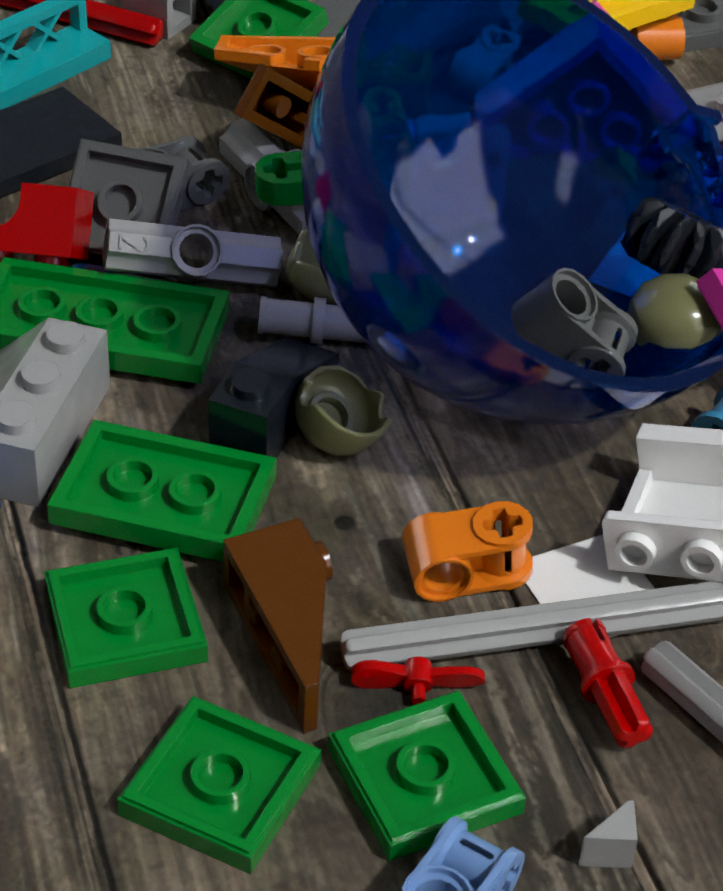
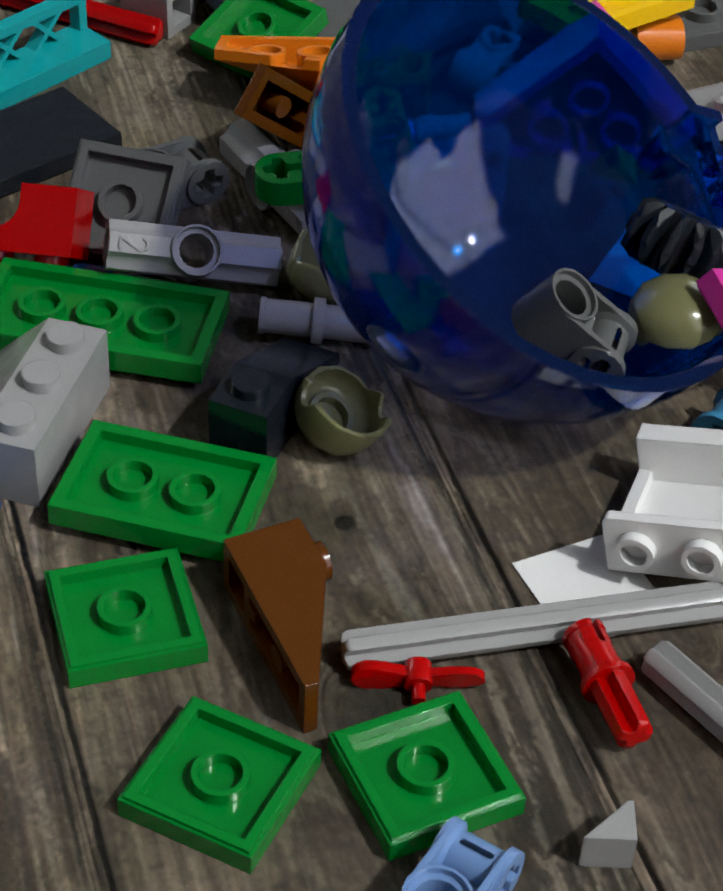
(463, 552): orange piece -> none

